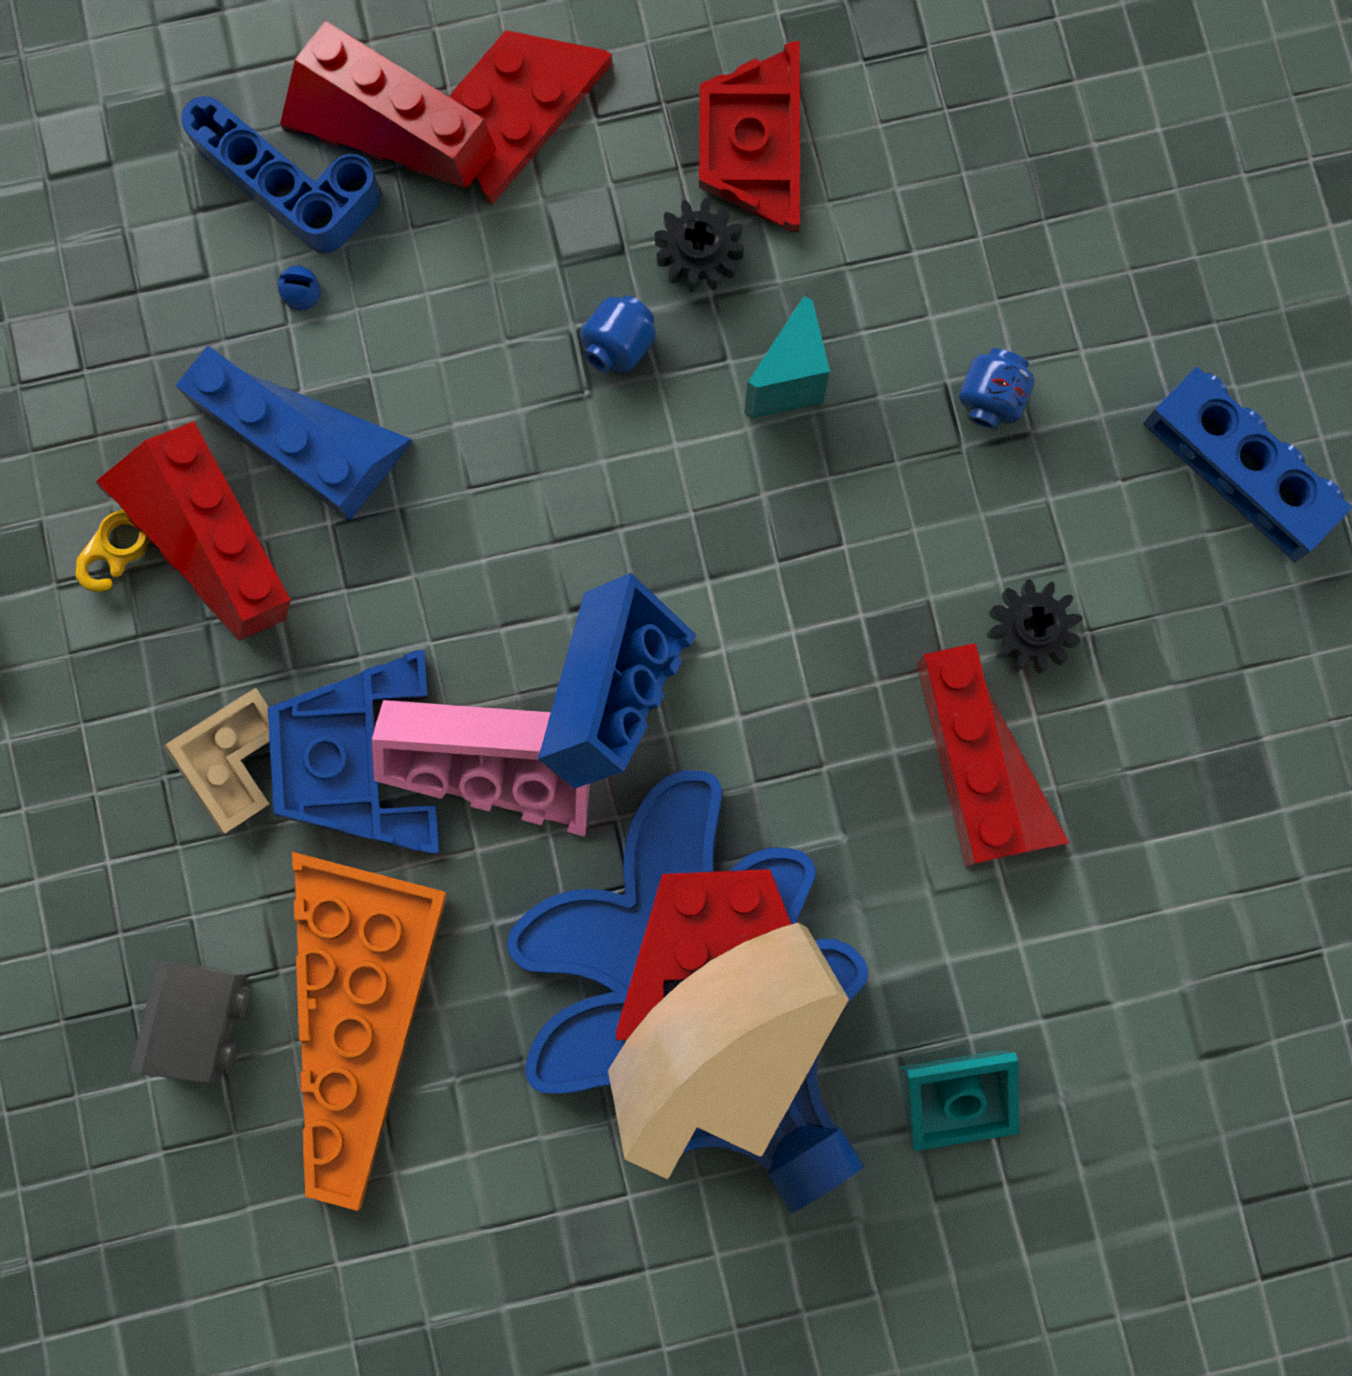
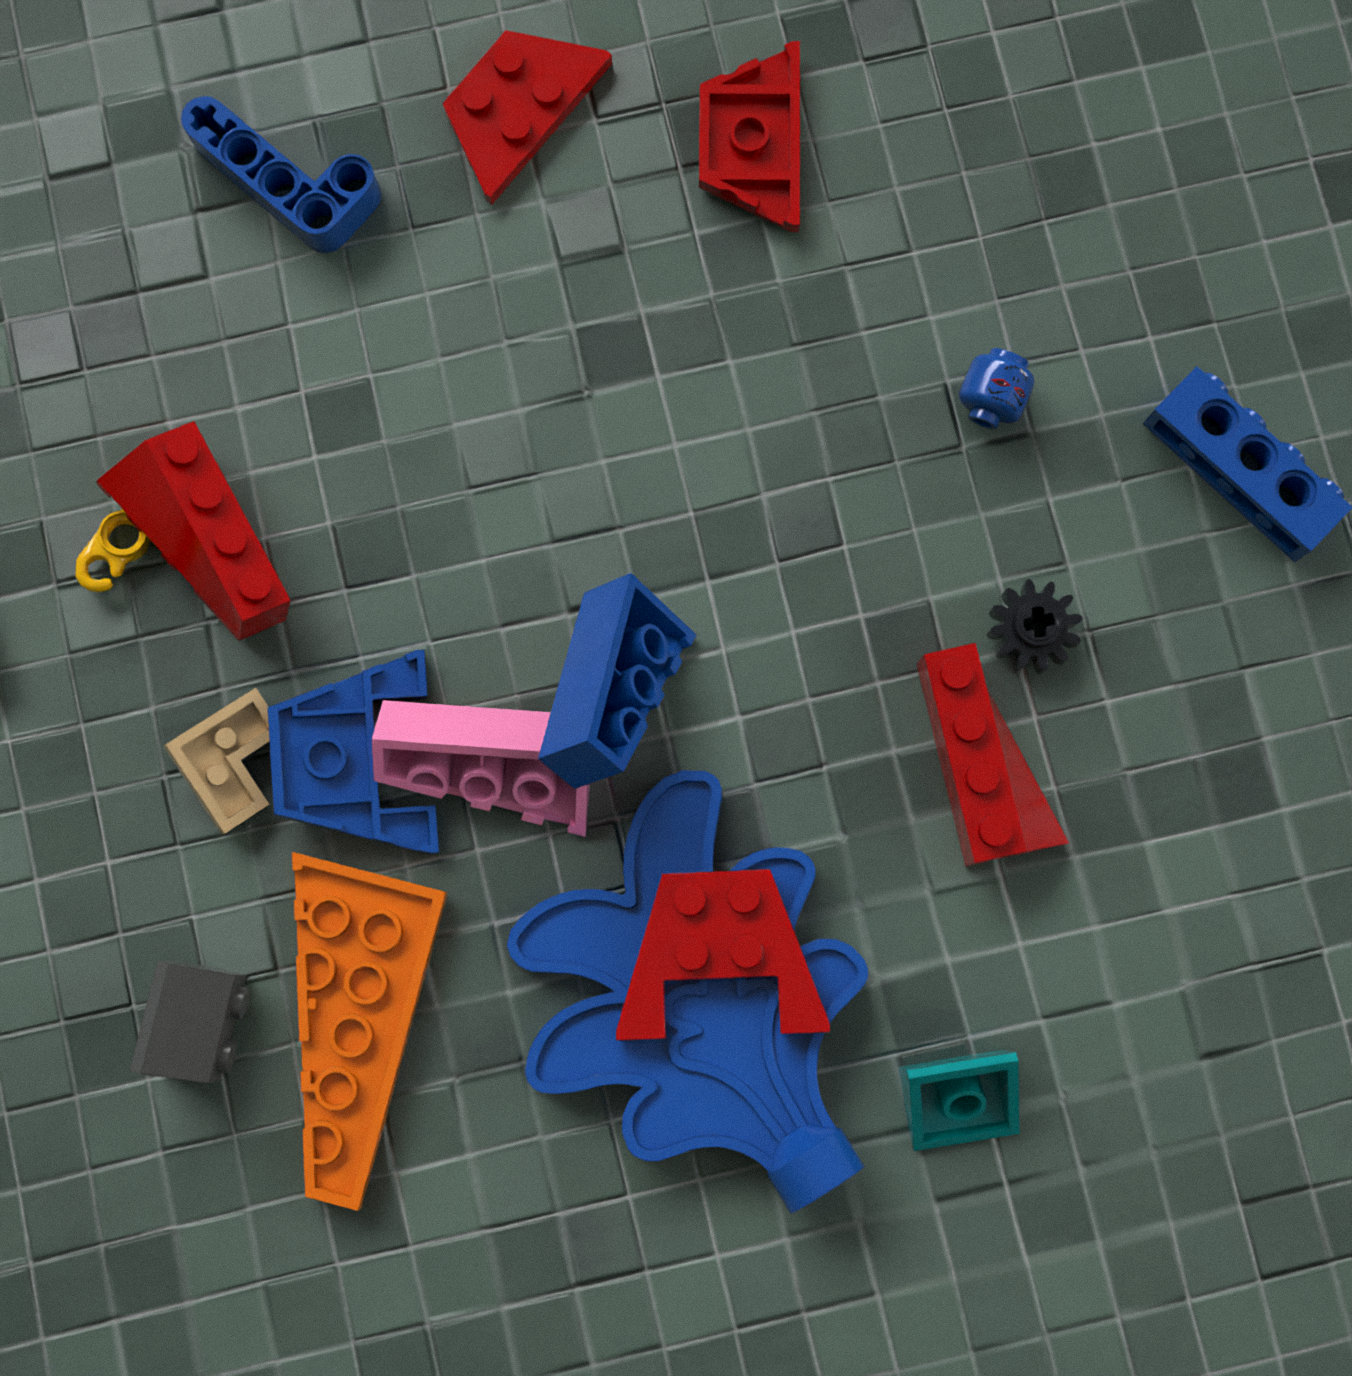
(298, 296): blue hinge -> none
(311, 442): blue wedge -> none
(375, 106): red wedge -> none
(618, 334): blue head -> none
(701, 225): black gear -> none
(726, 1049): tan slope -> none
(793, 369): teal slope -> none

